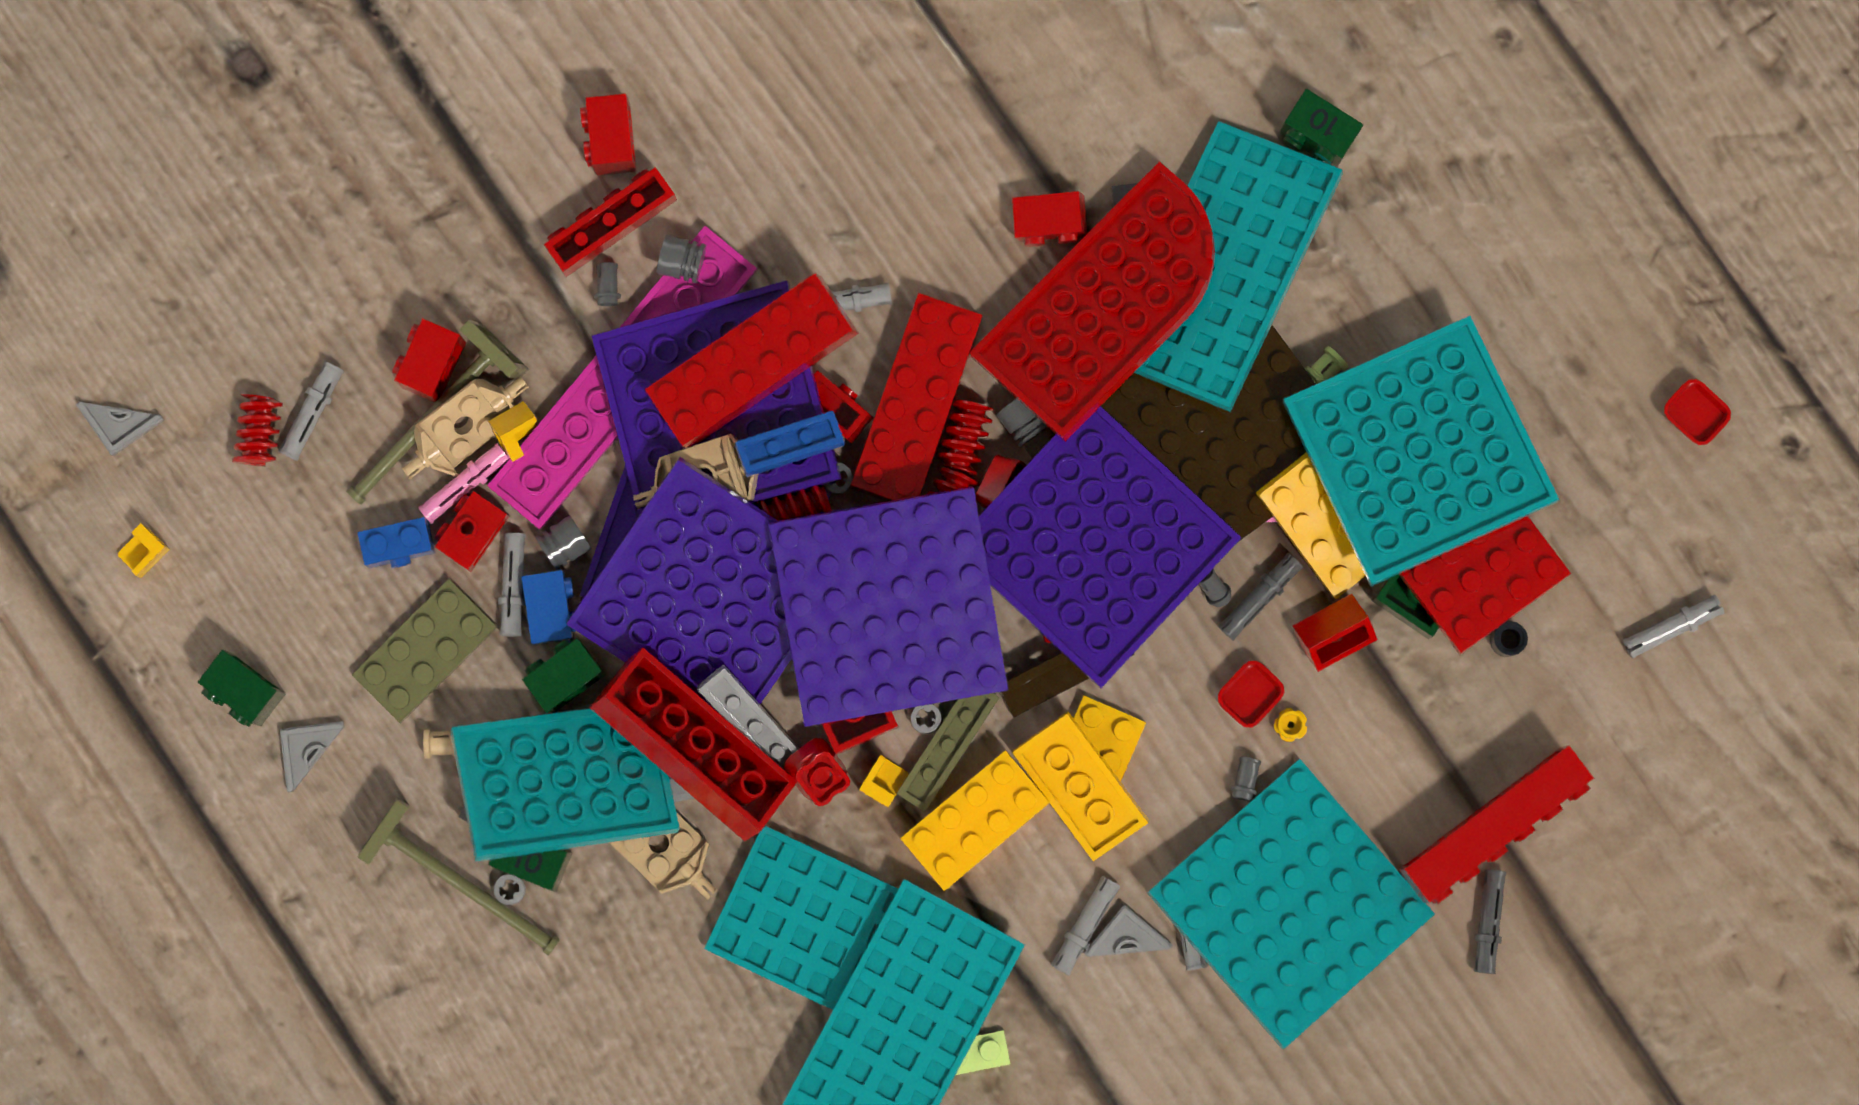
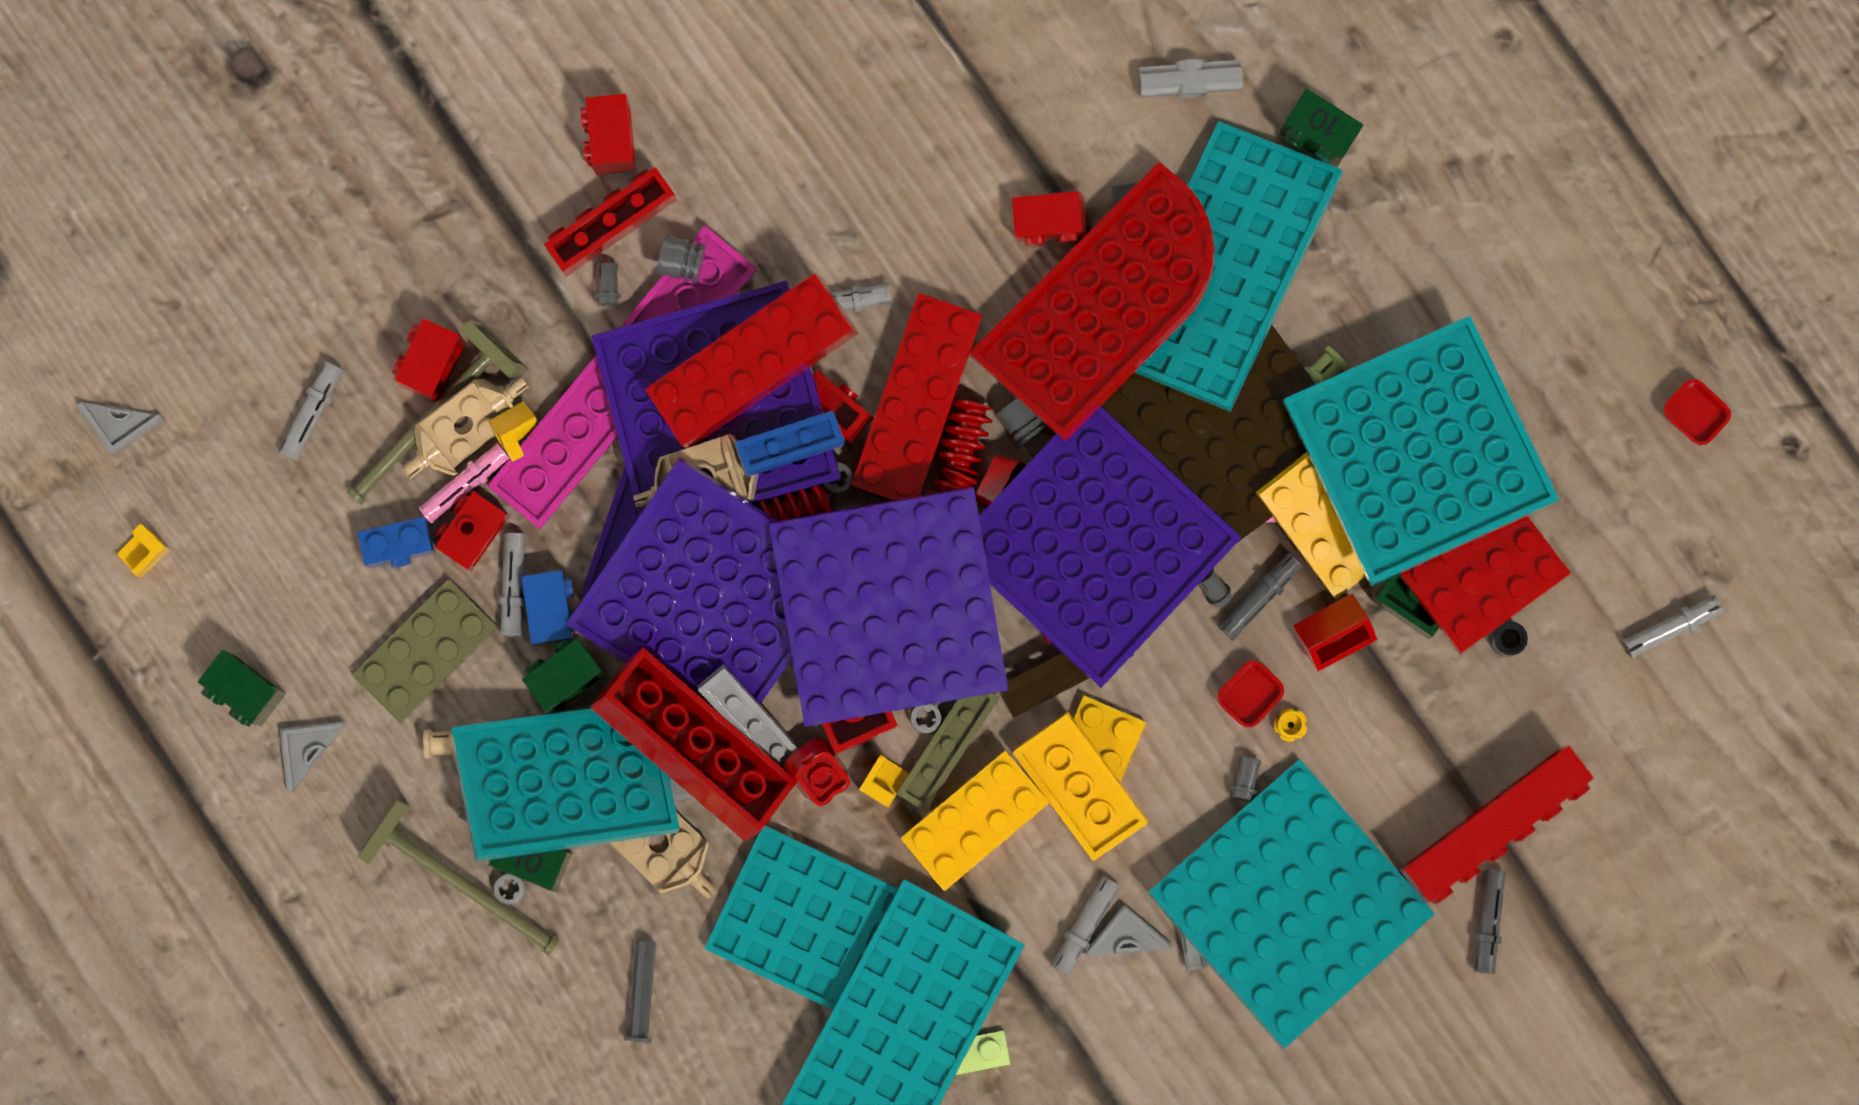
(257, 430): red piece -> none
(563, 542): dark grey piece -> none
(641, 991): none -> dark grey axle
(1190, 78): none -> light grey piece

